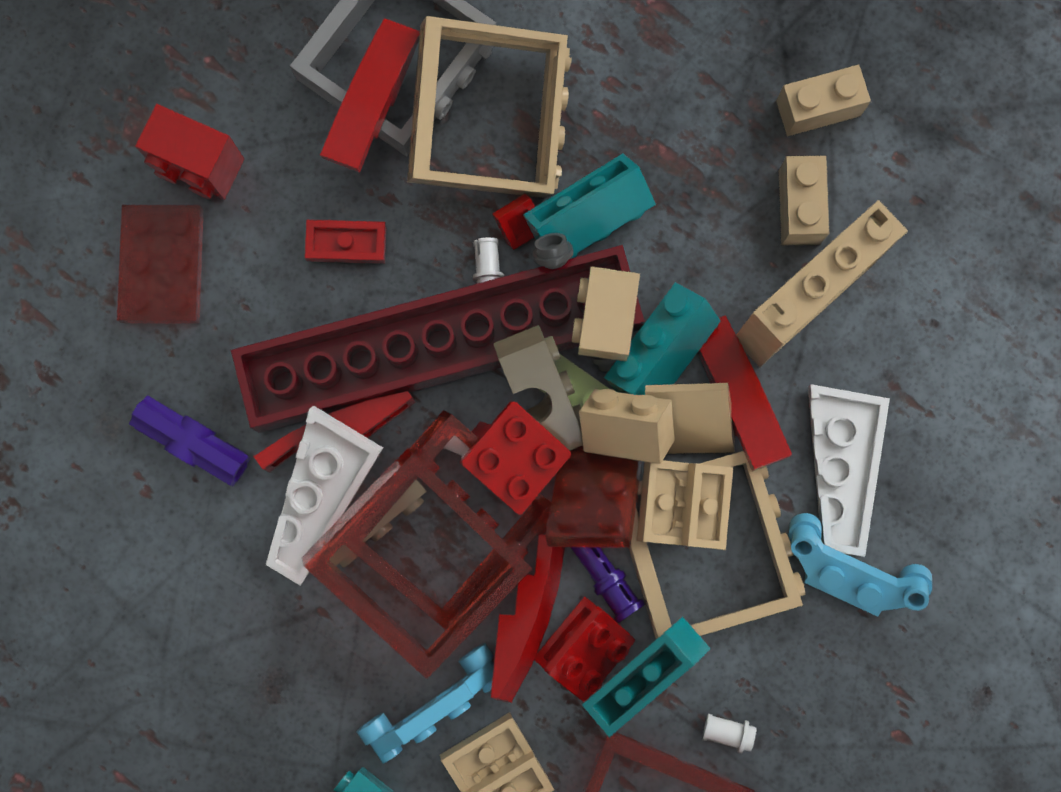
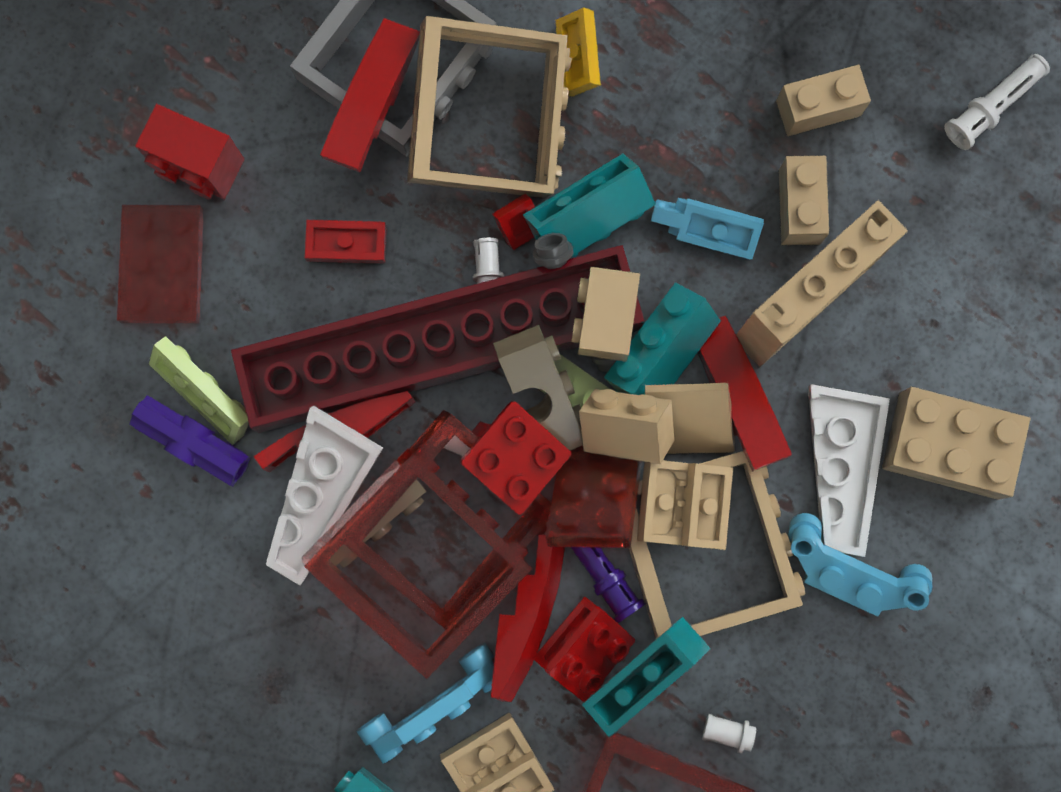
(199, 390): none -> yellowish green plate
(582, 42): none -> yellow plate
(710, 226): none -> medium azure hinge
(956, 443): none -> tan brick
(986, 111): none -> white pin

